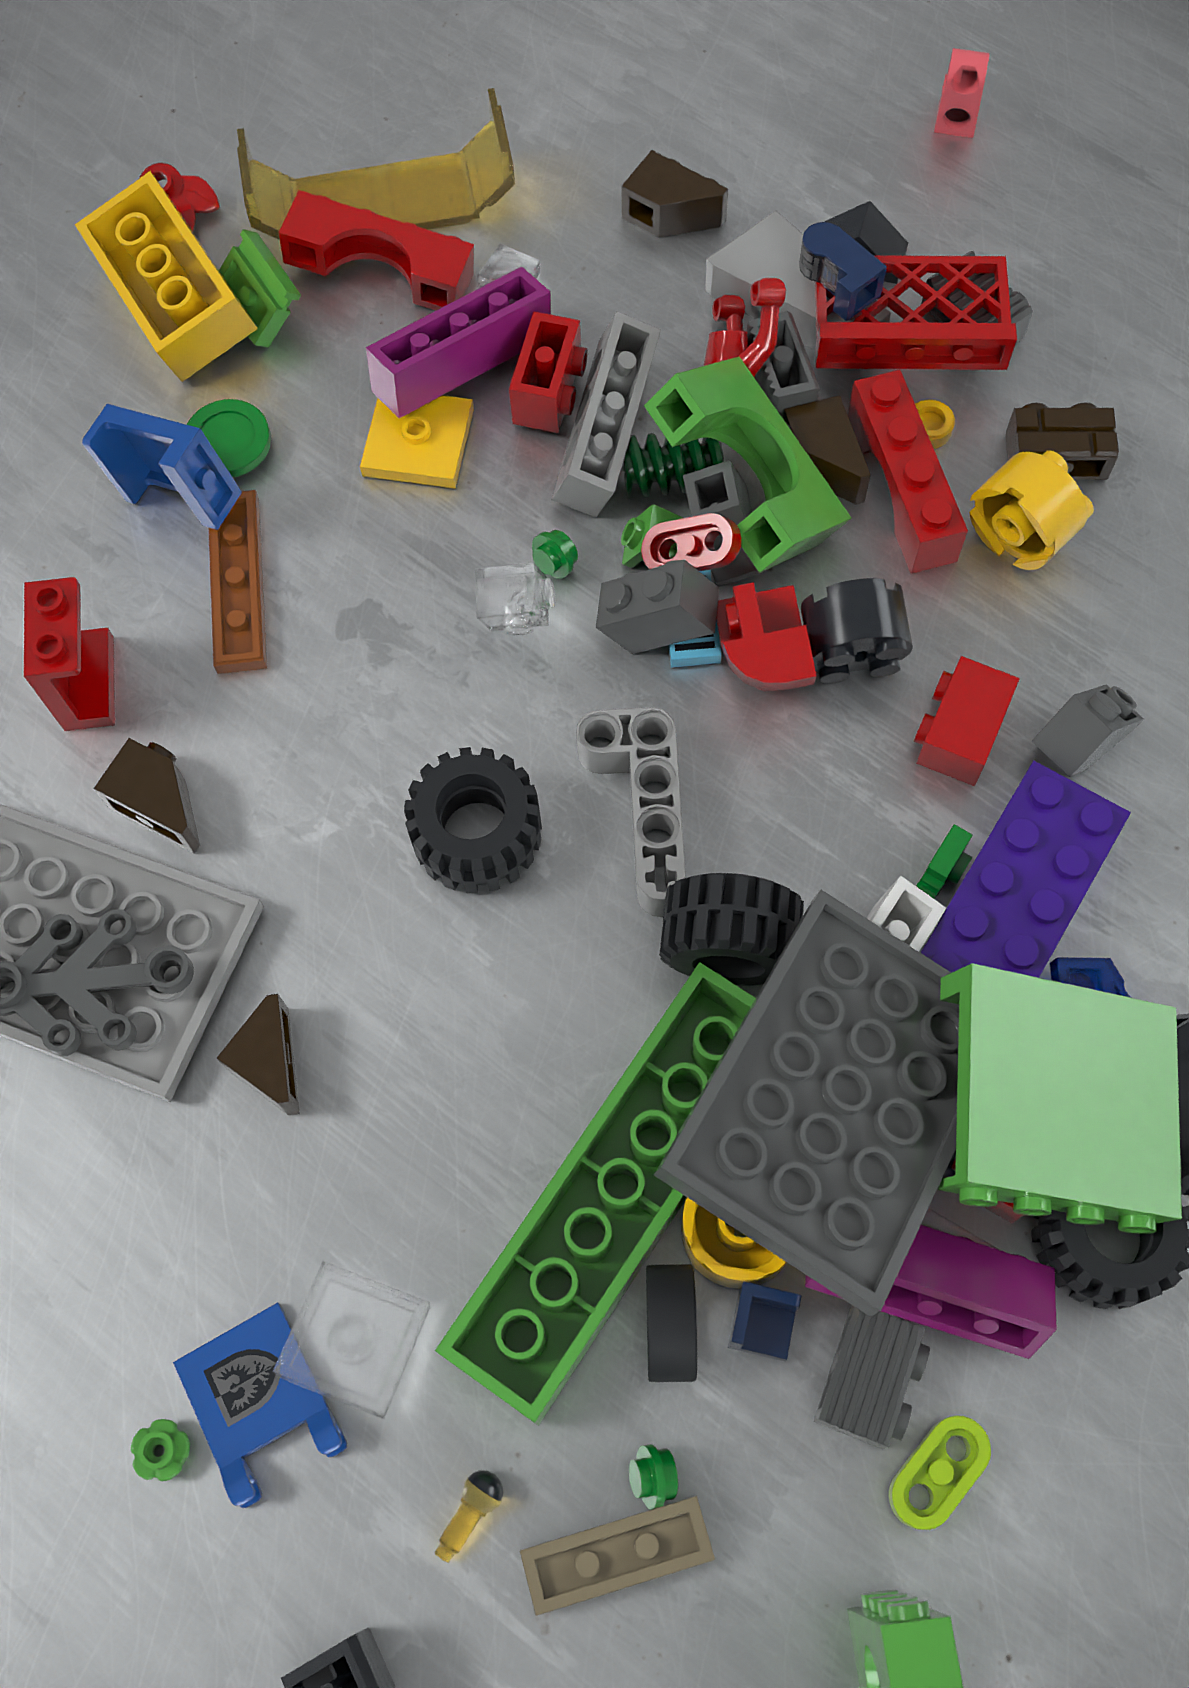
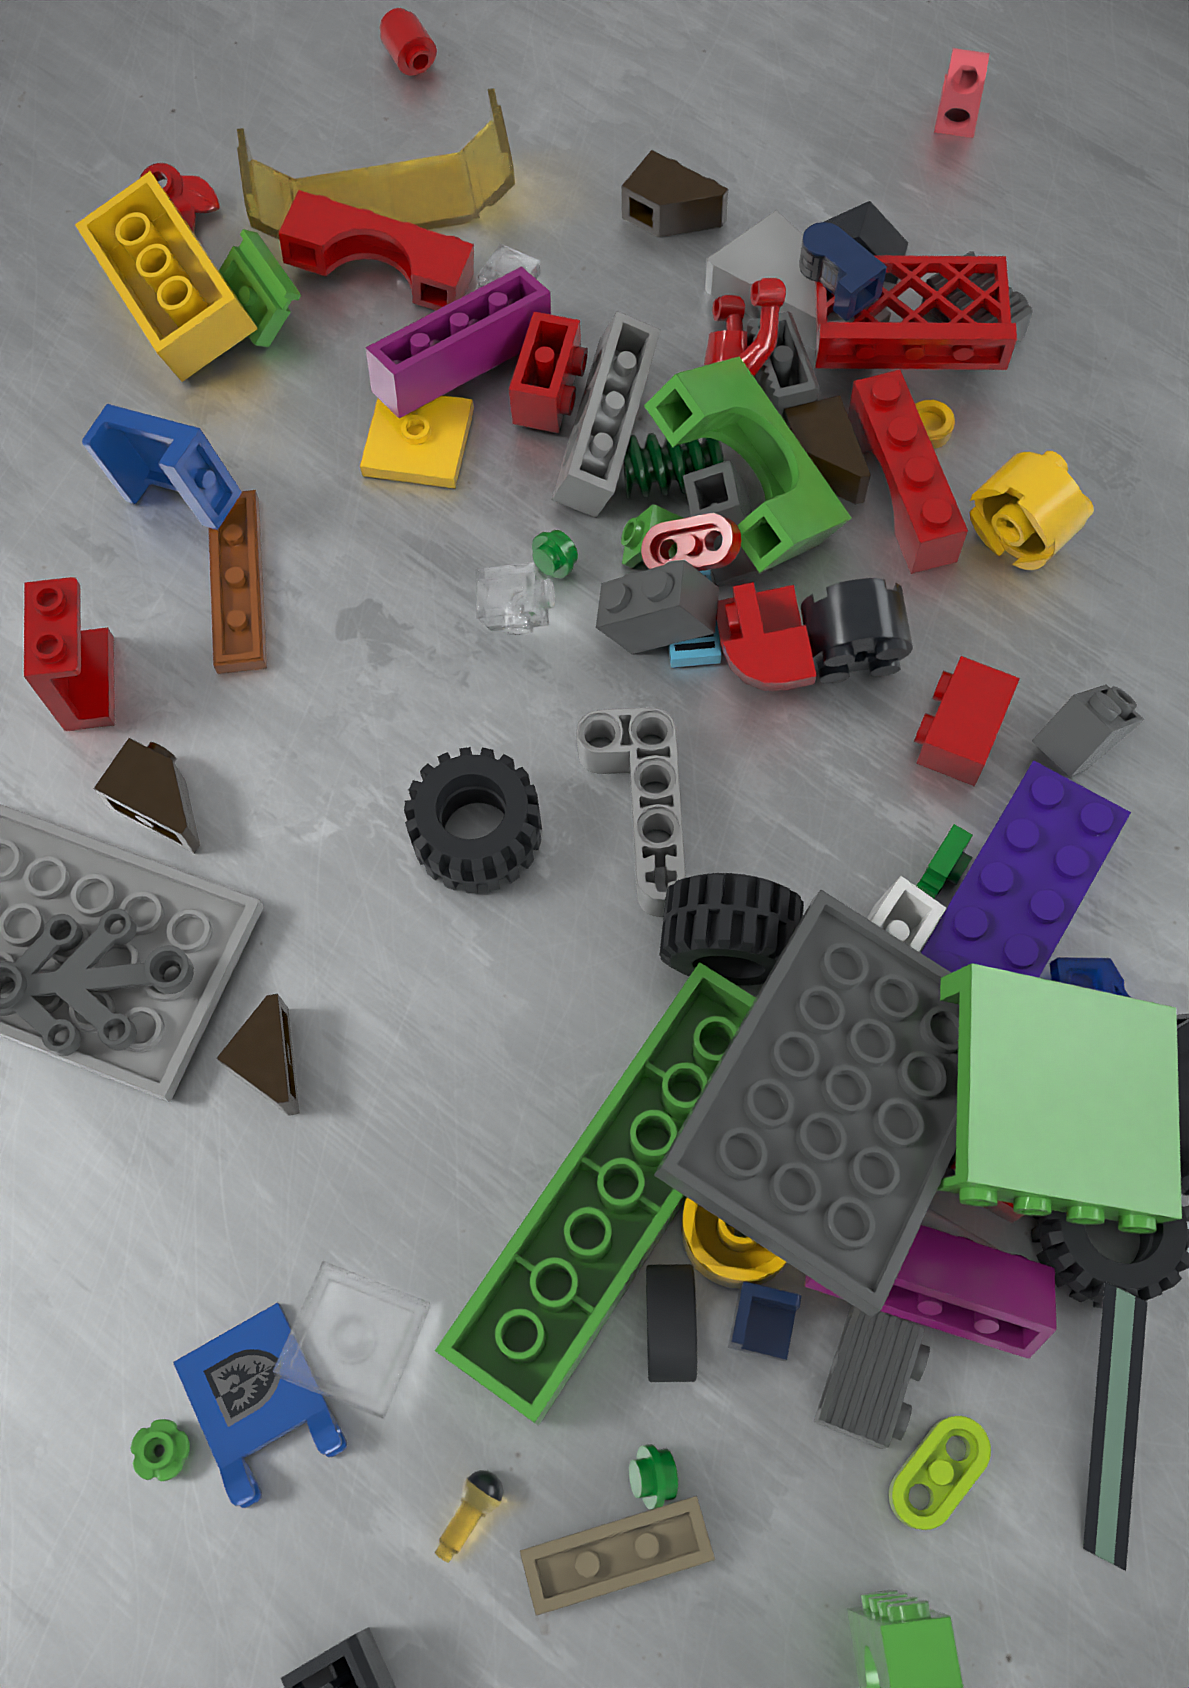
(235, 432): green piece -> none
(407, 41): none -> red brick
(1078, 434): dark brown brick -> none
(1115, 1426): none -> sticker

